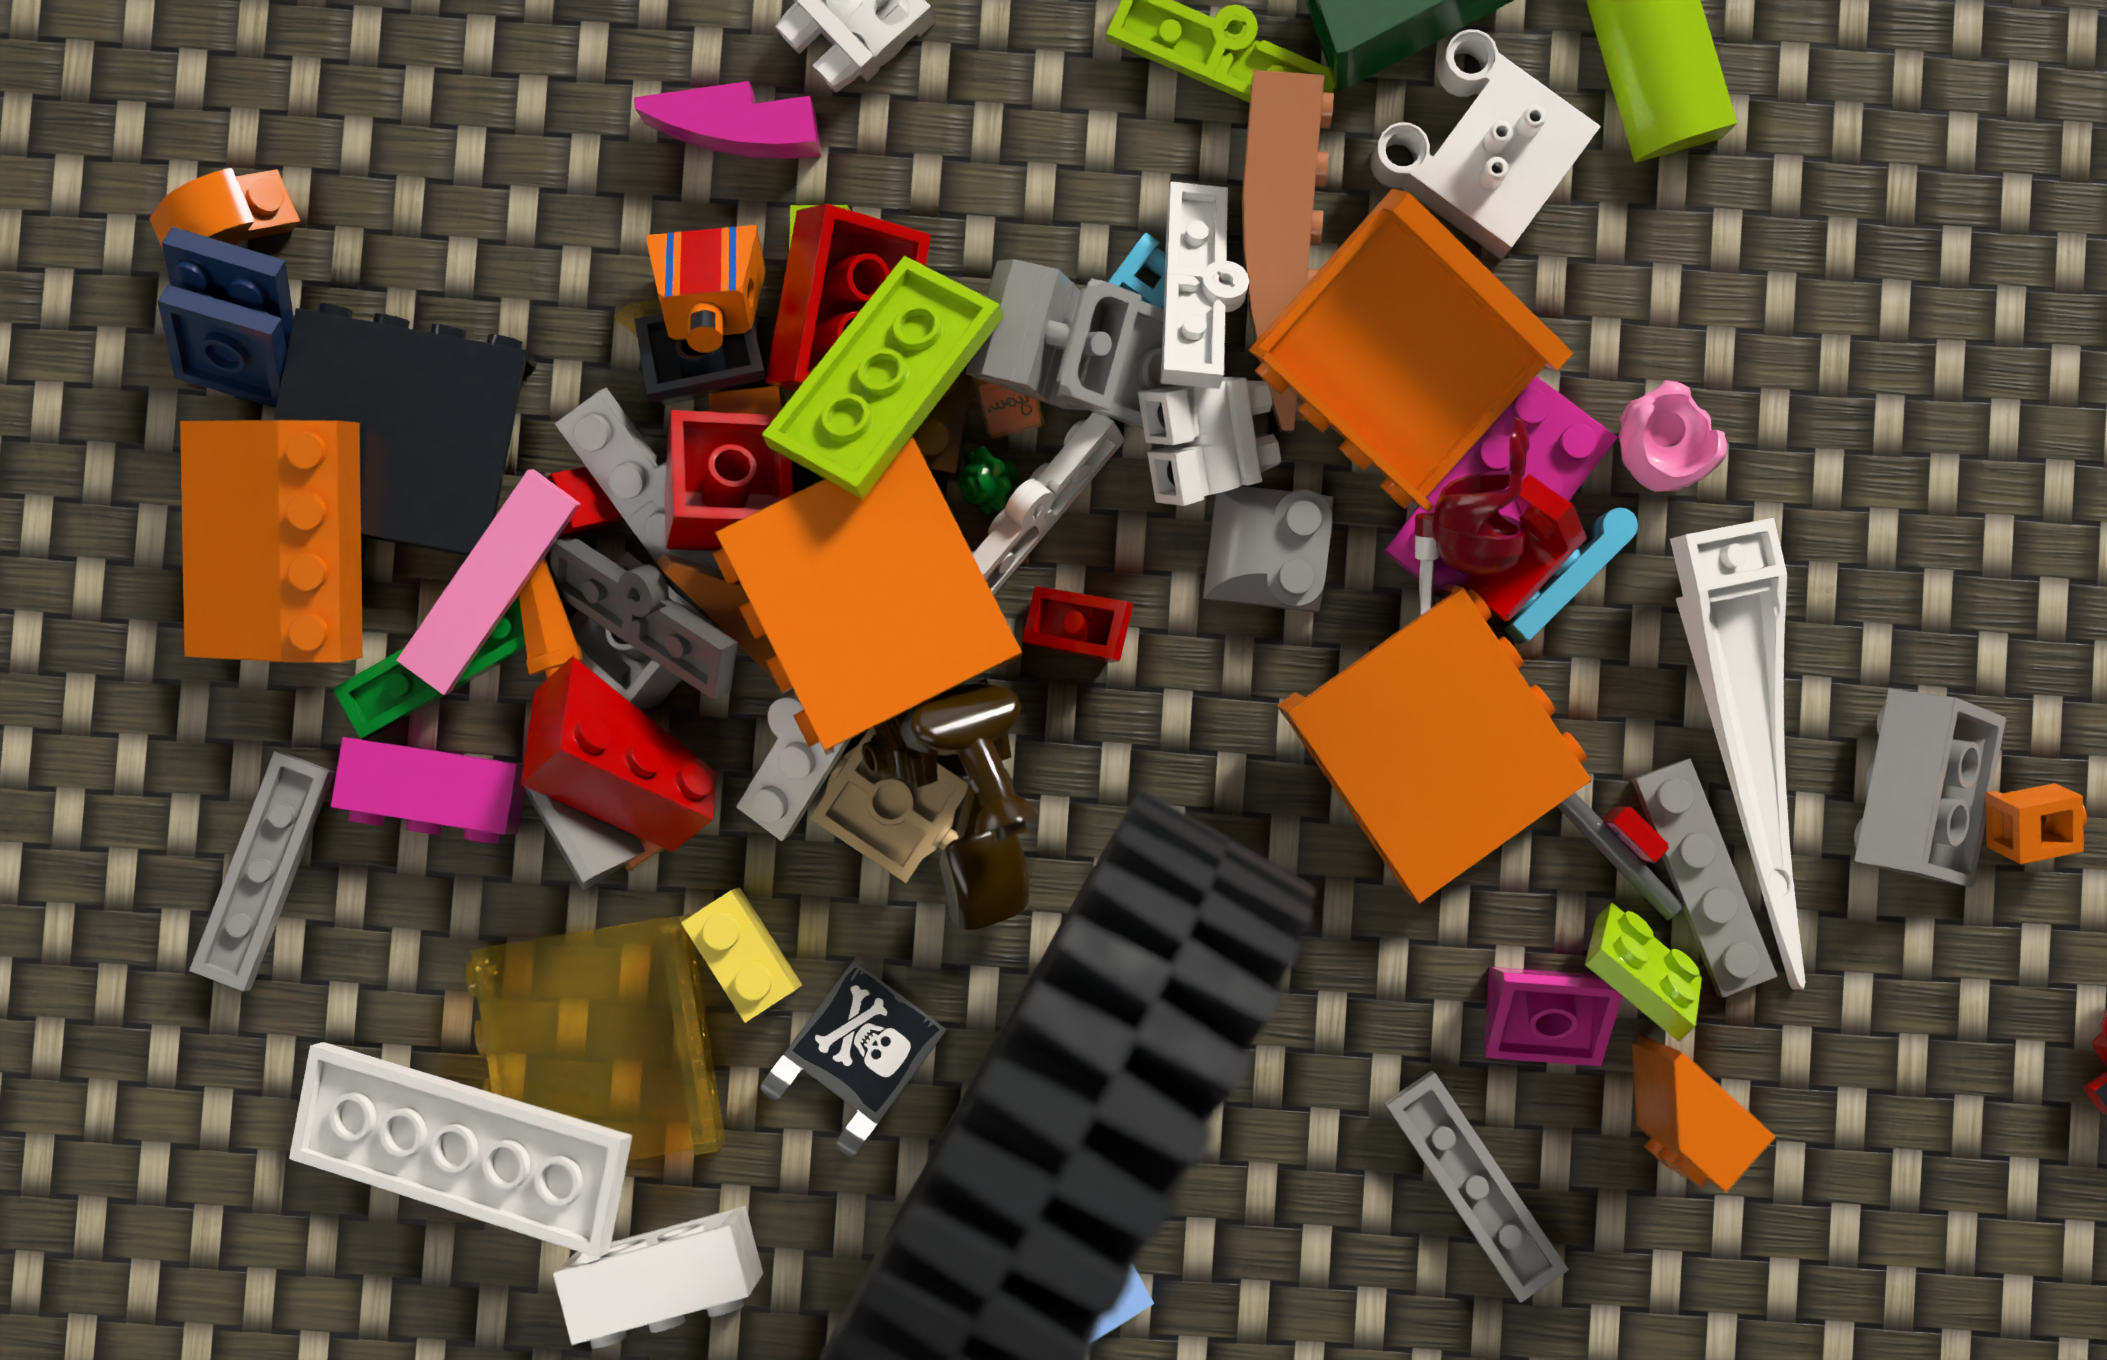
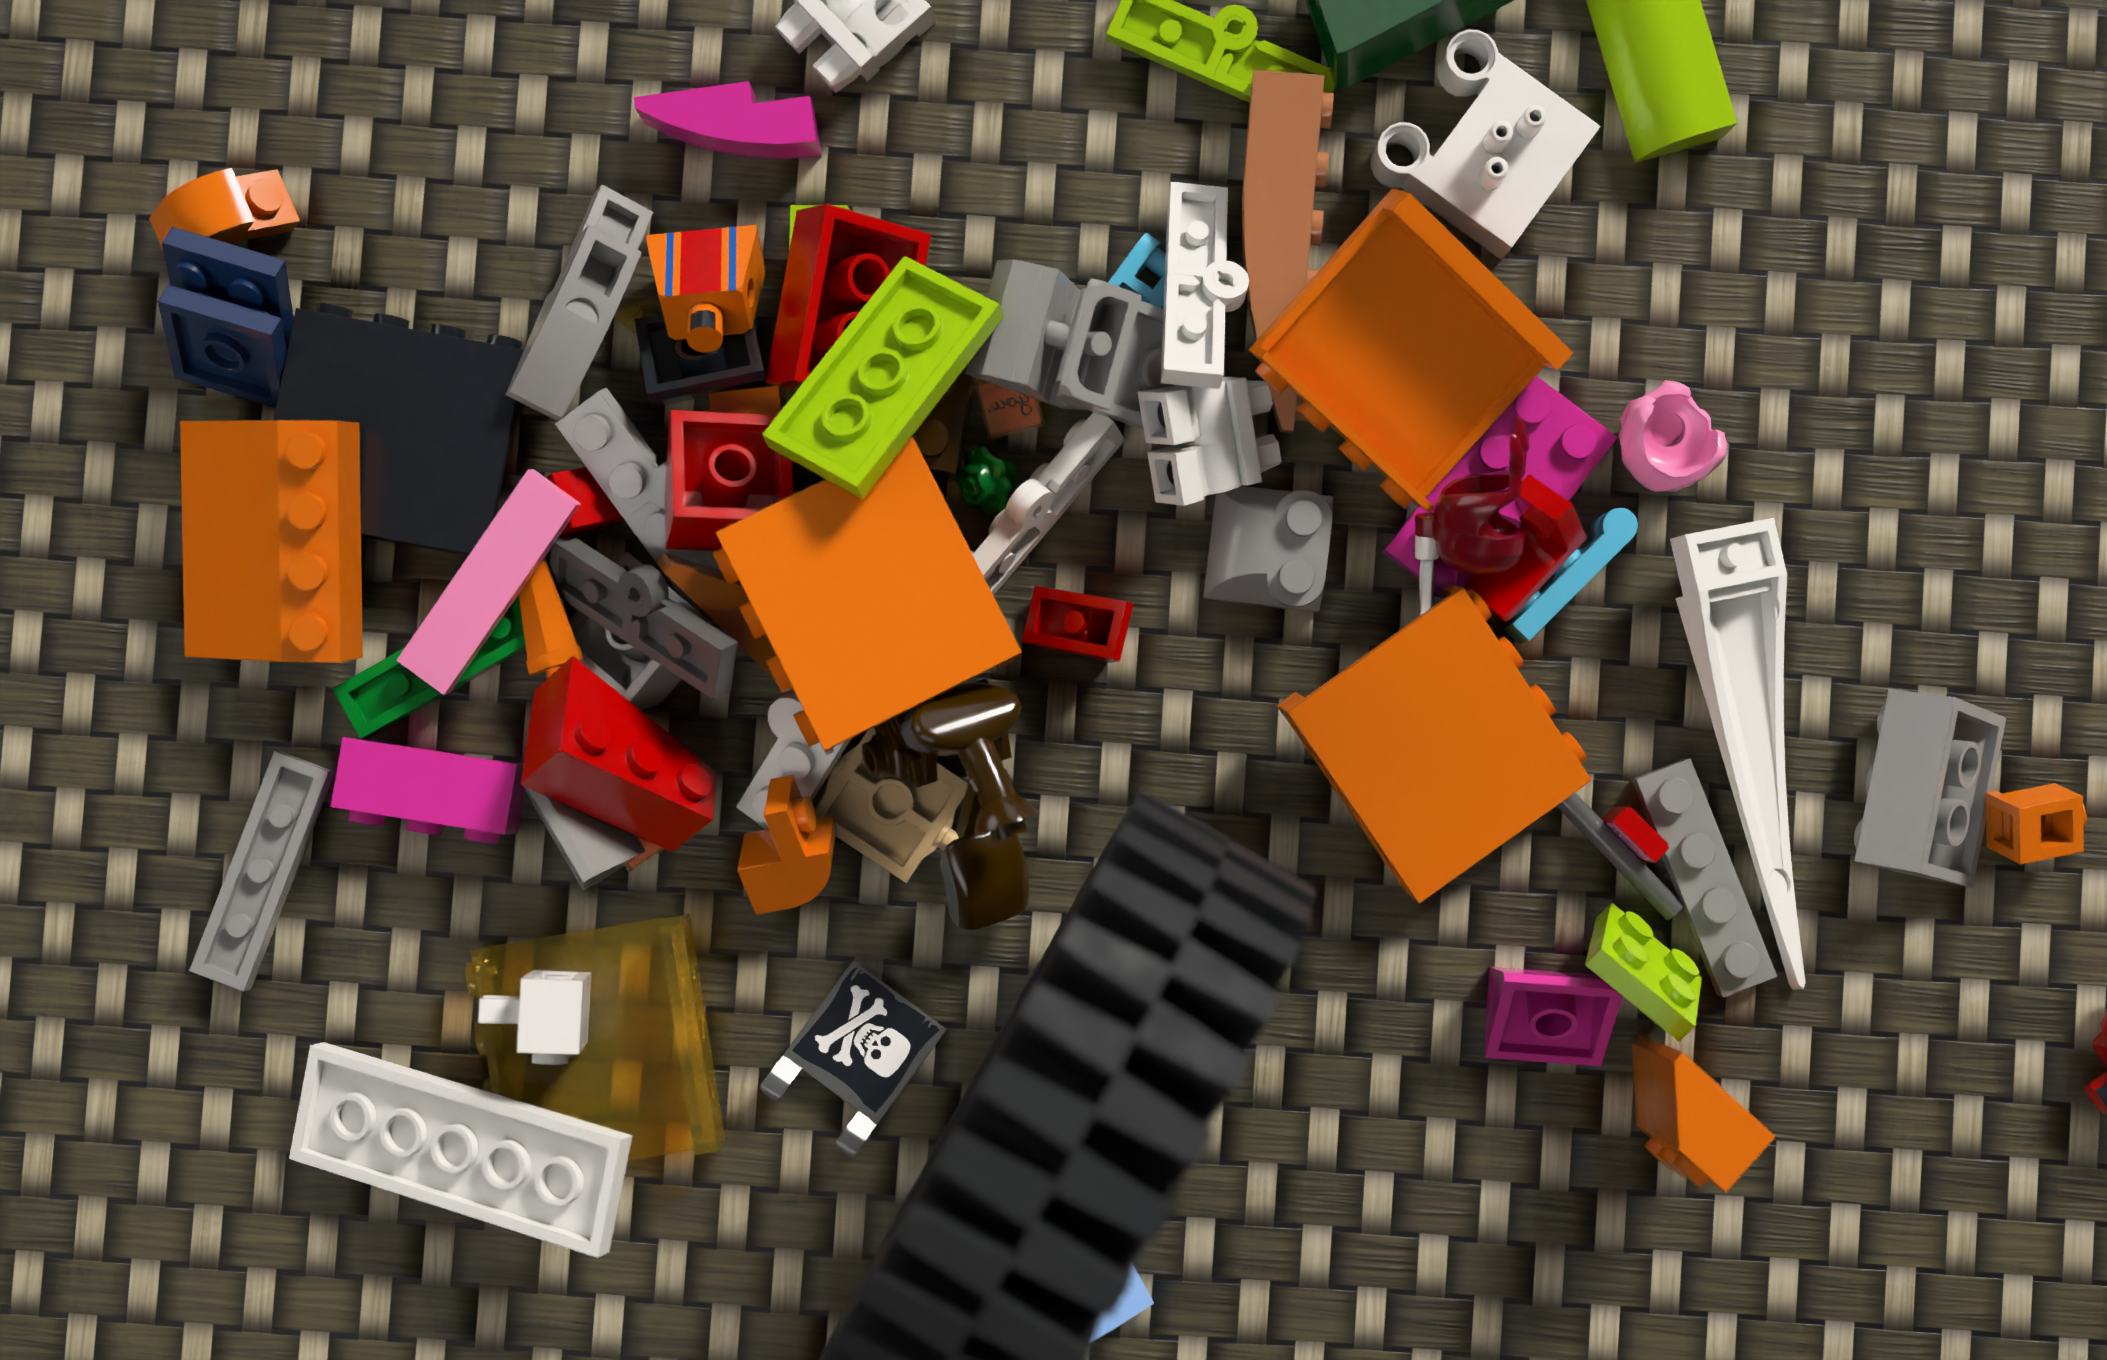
(549, 1014): none -> white brick
(580, 304): none -> light grey slope
(660, 1278): white brick -> none
(741, 954): light yellow brick -> none
(792, 857): none -> orange brick
(1476, 1186): light grey plate -> none

